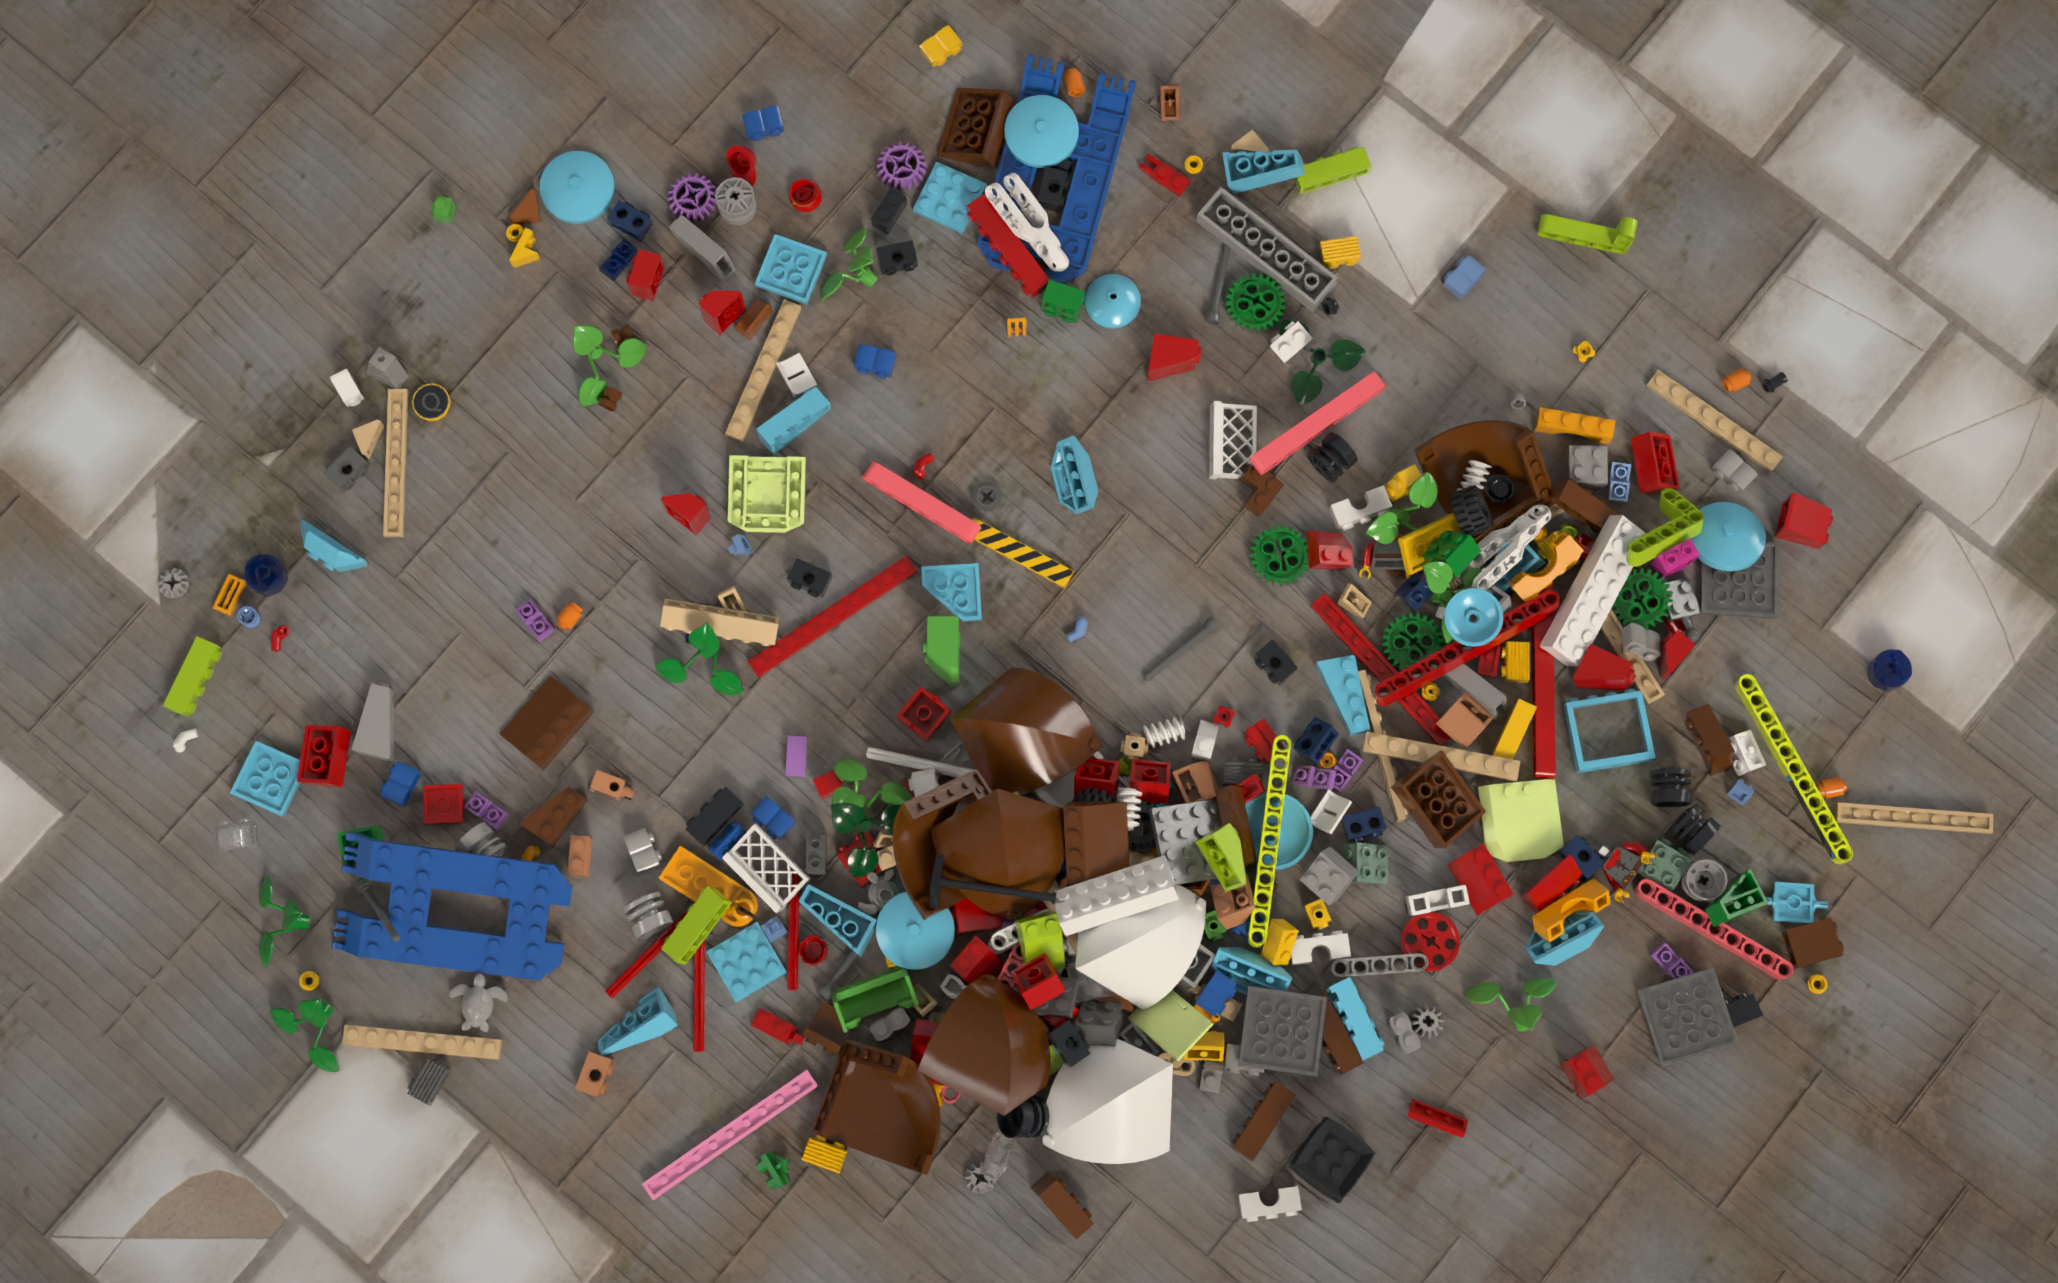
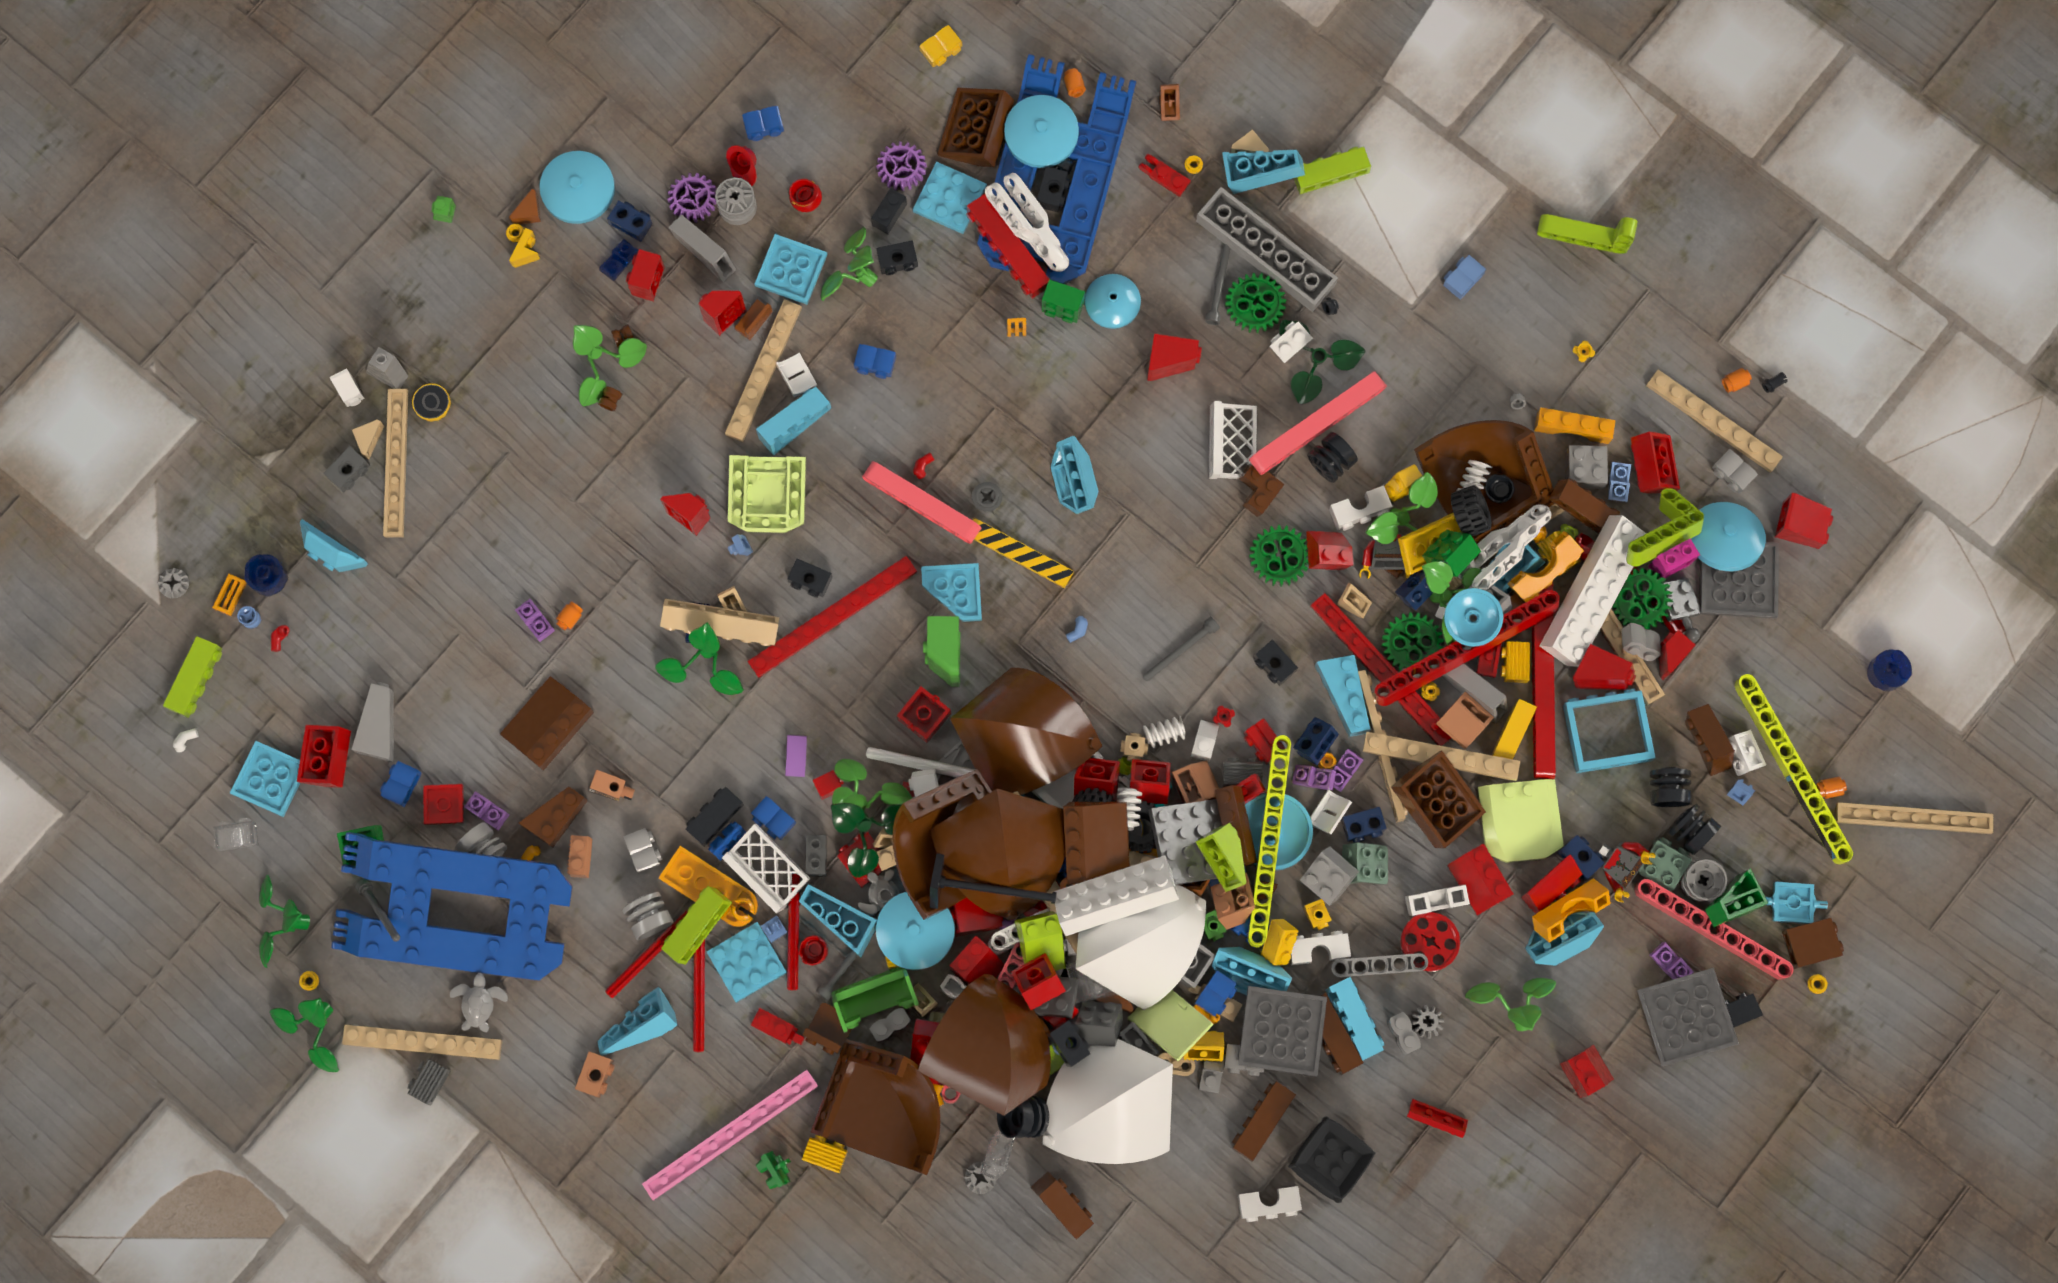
(1340, 251): yellow brick -> none

